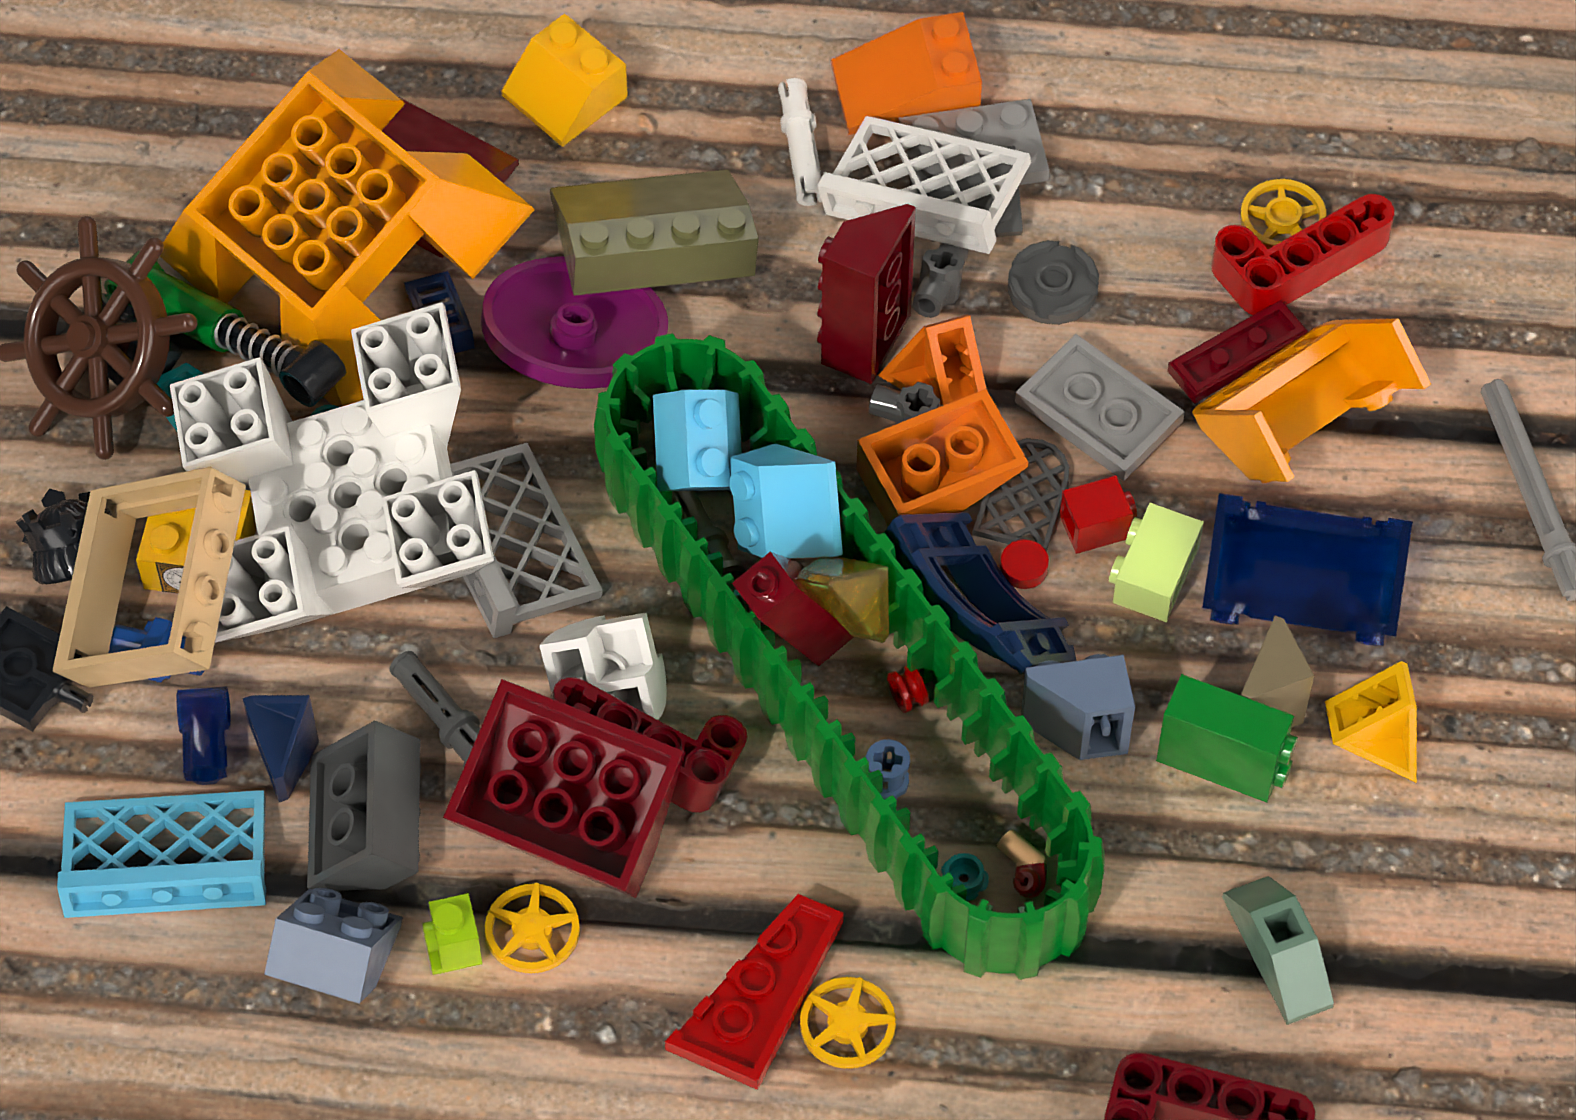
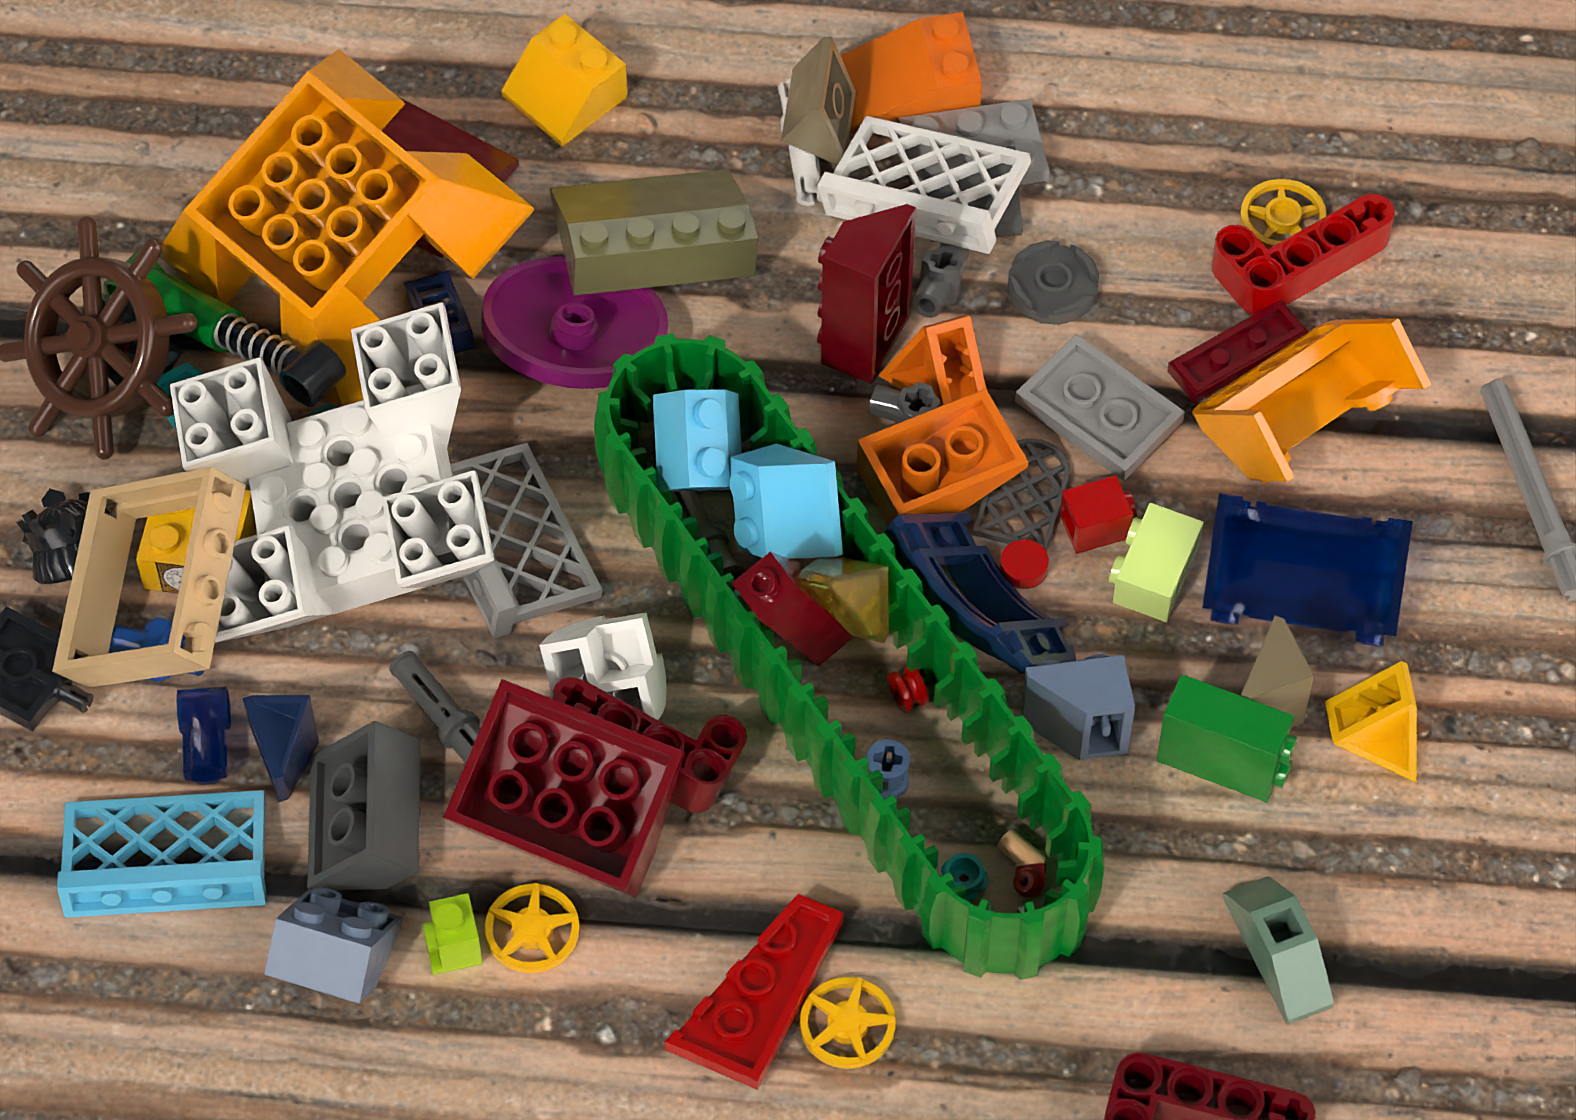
(820, 103): none -> dark tan slope

